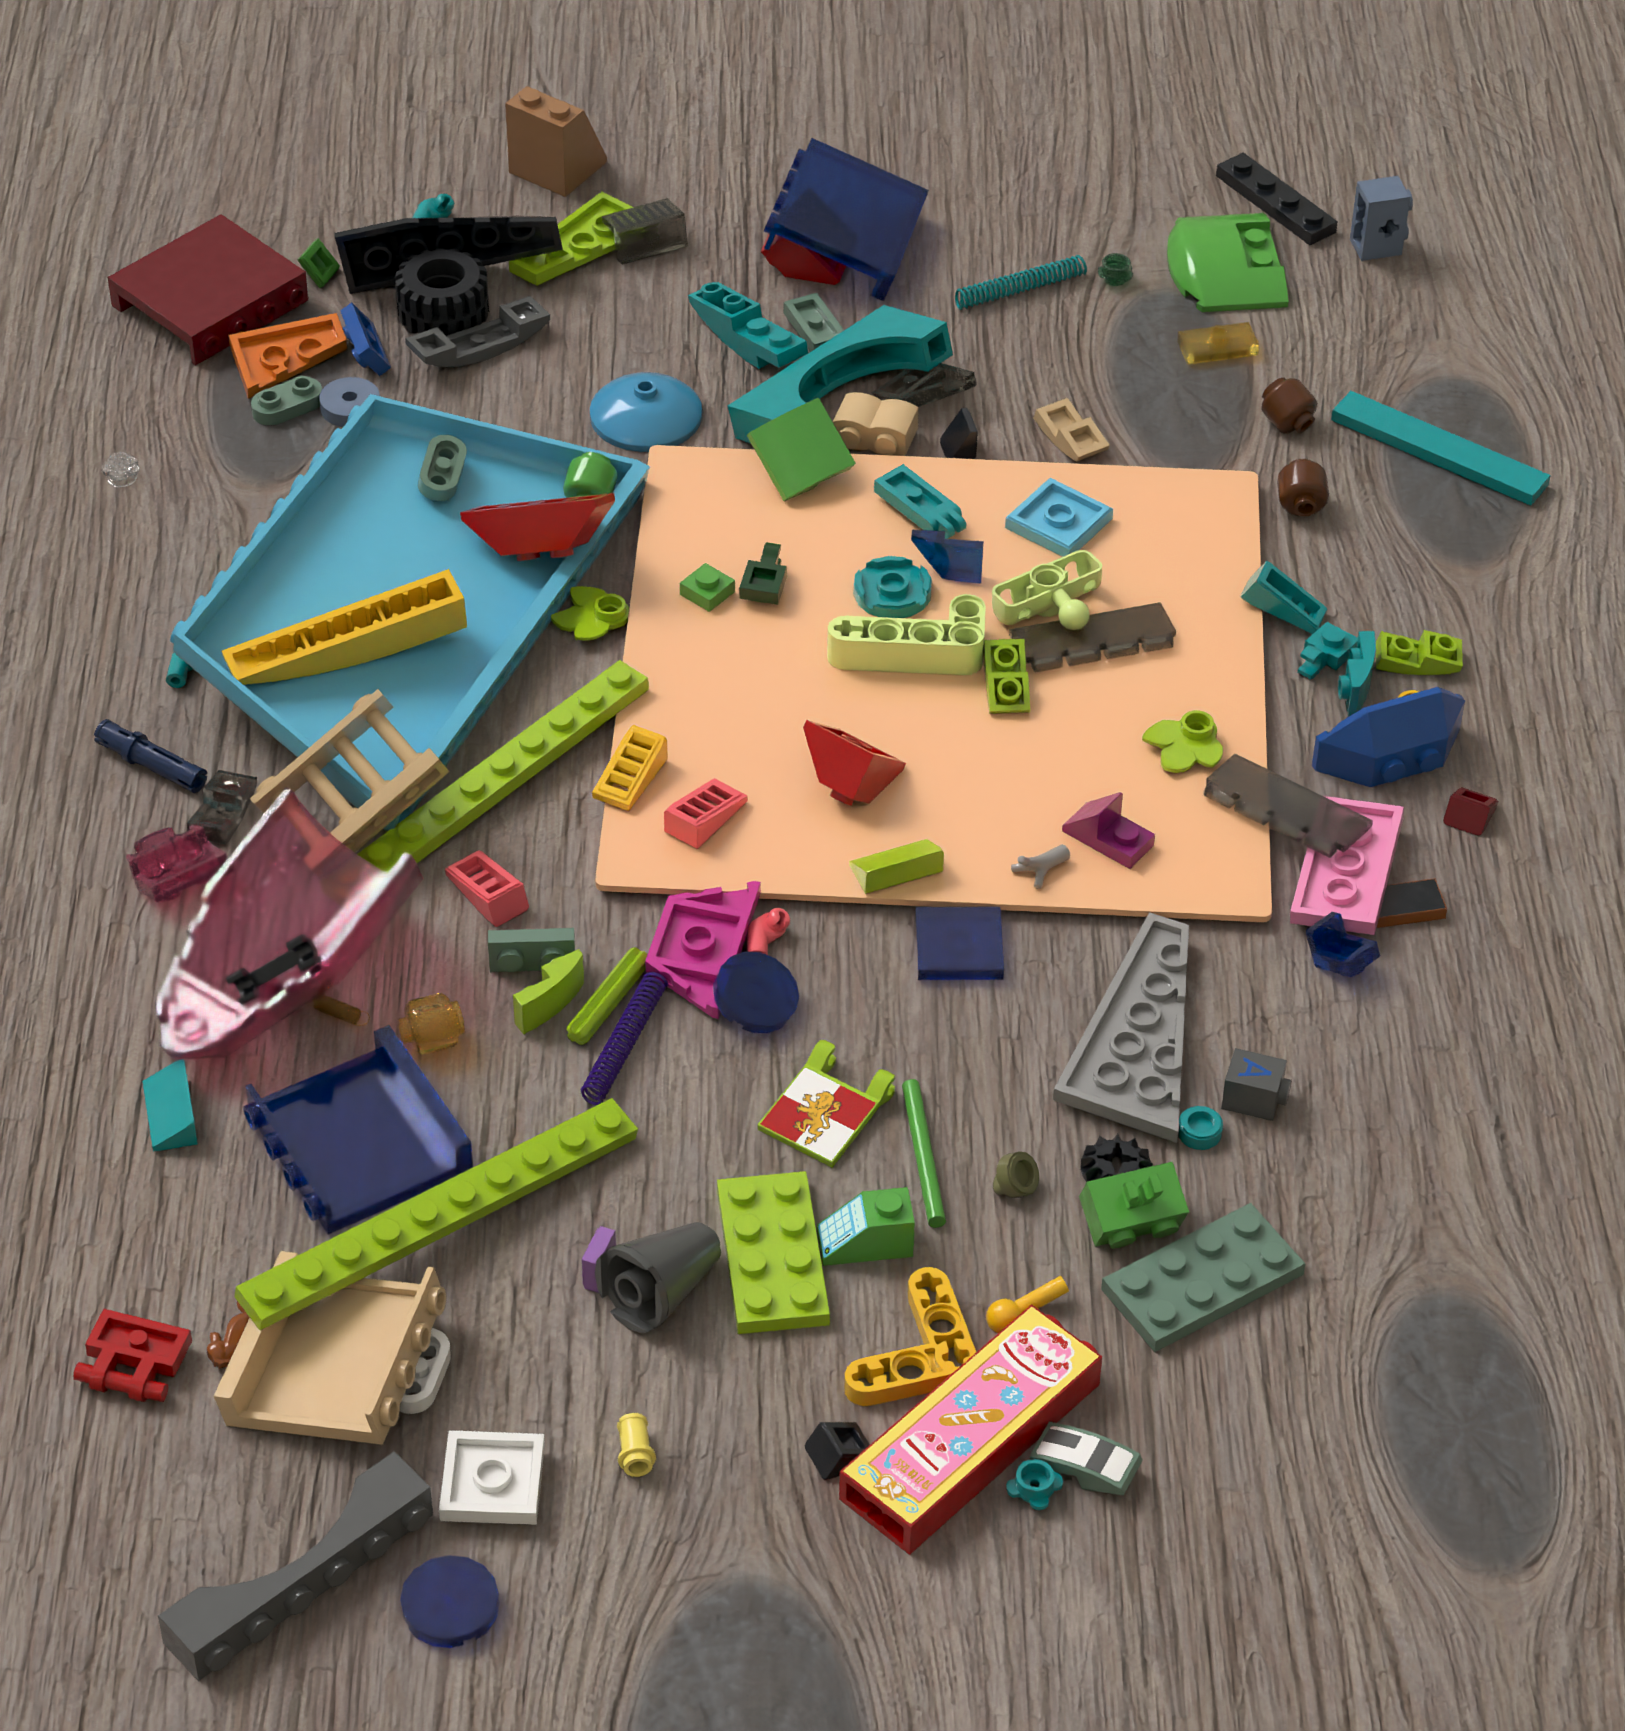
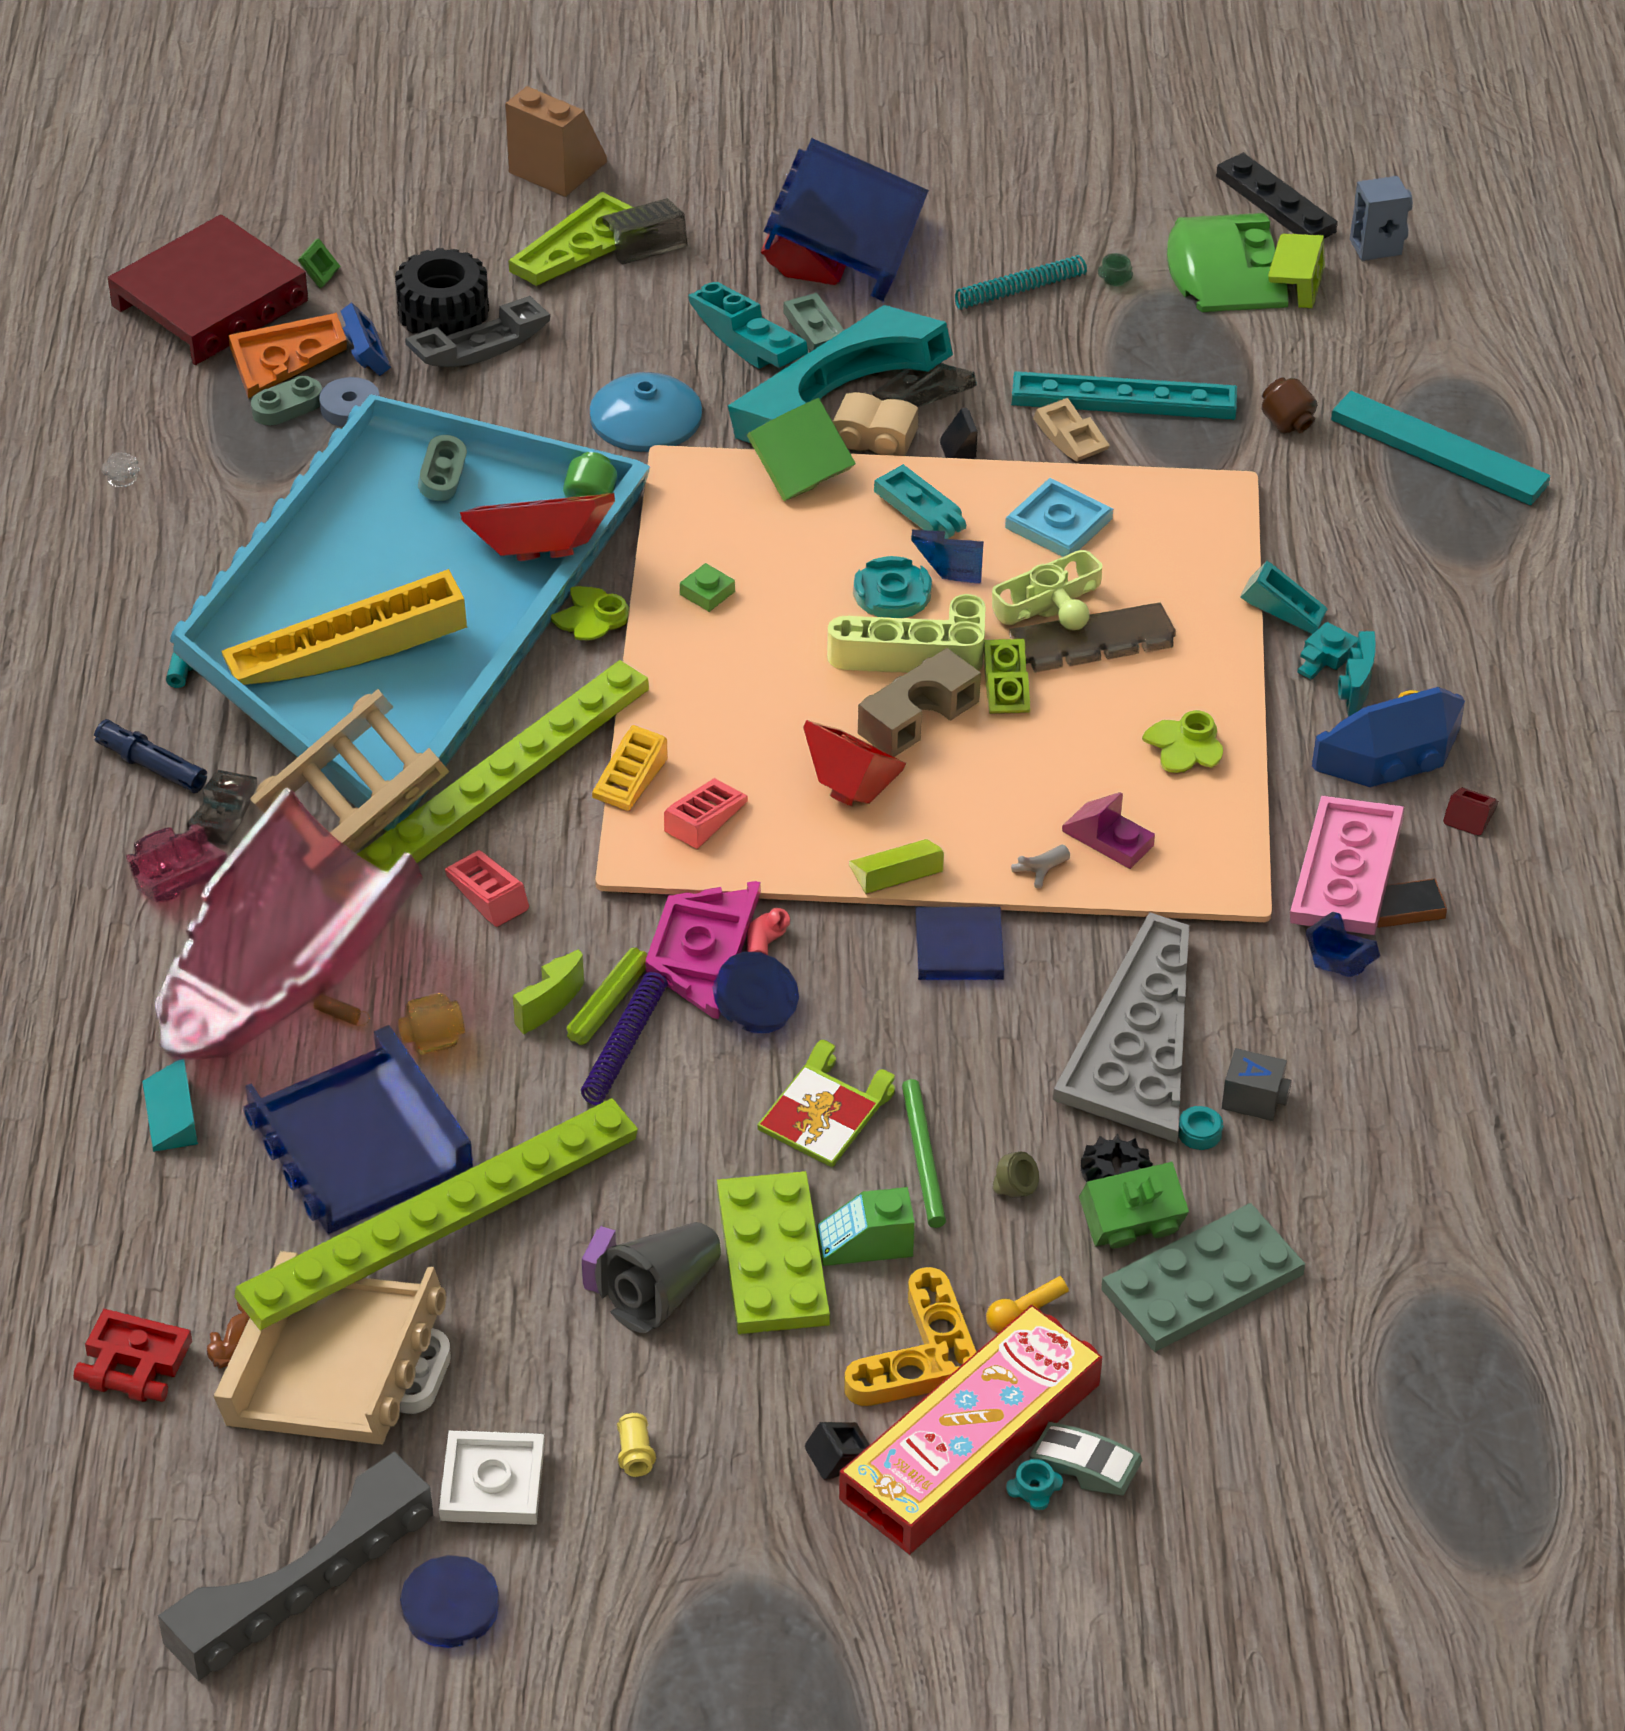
(300, 951): black flag -> none
(376, 251): black wedge -> none
(435, 207): teal arm -> none
(527, 948): sand green plate -> none
(764, 579): dark green plate -> none
(894, 714): none -> dark tan arch
(1126, 395): none -> teal tile
(1218, 343): clear yellow plate -> none
(1293, 808): clear smoke windscreen -> none
(1299, 261): none -> lime panel
(1304, 486): reddish brown head -> none
(1429, 656): lime slope -> none

